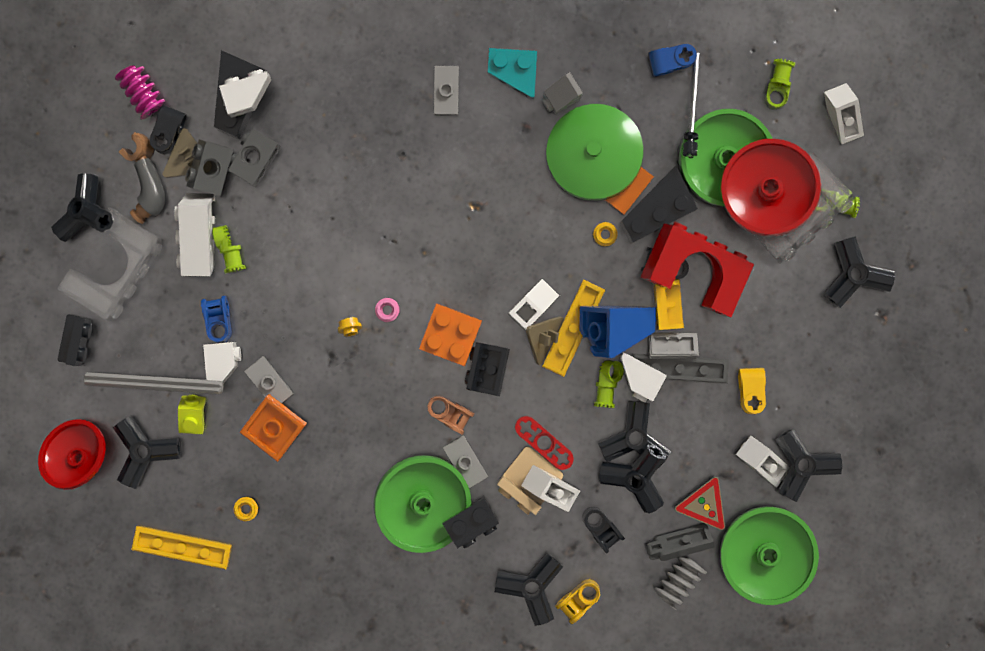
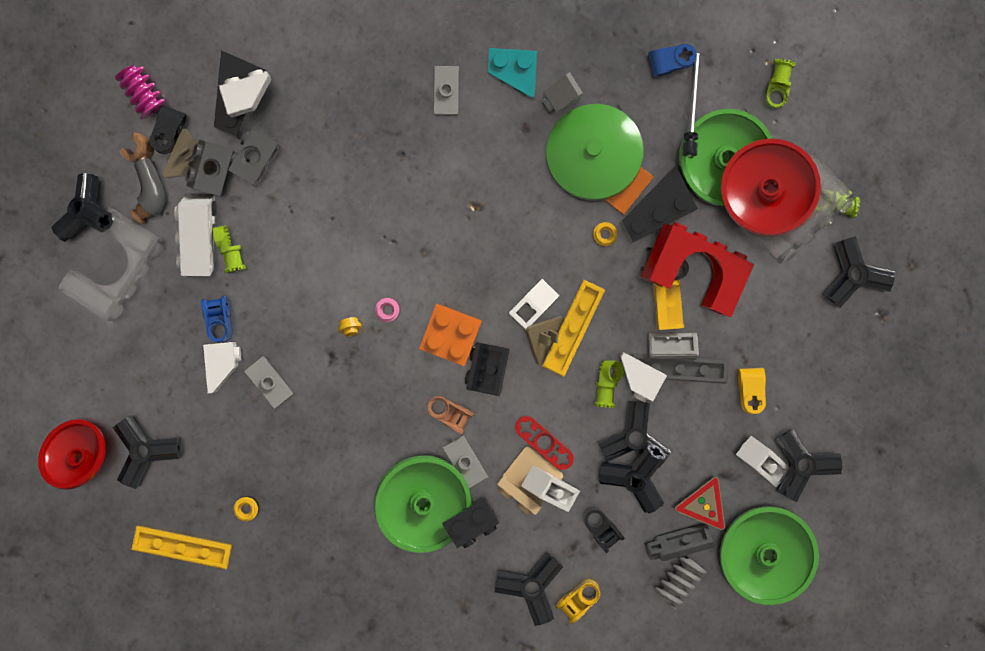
(74, 340): black bracket -> none
(153, 383): light grey axle -> none
(191, 414): neon yellow bracket -> none
(273, 427): orange tile -> none
(615, 327): blue slope -> none
(844, 113): white slope -> none

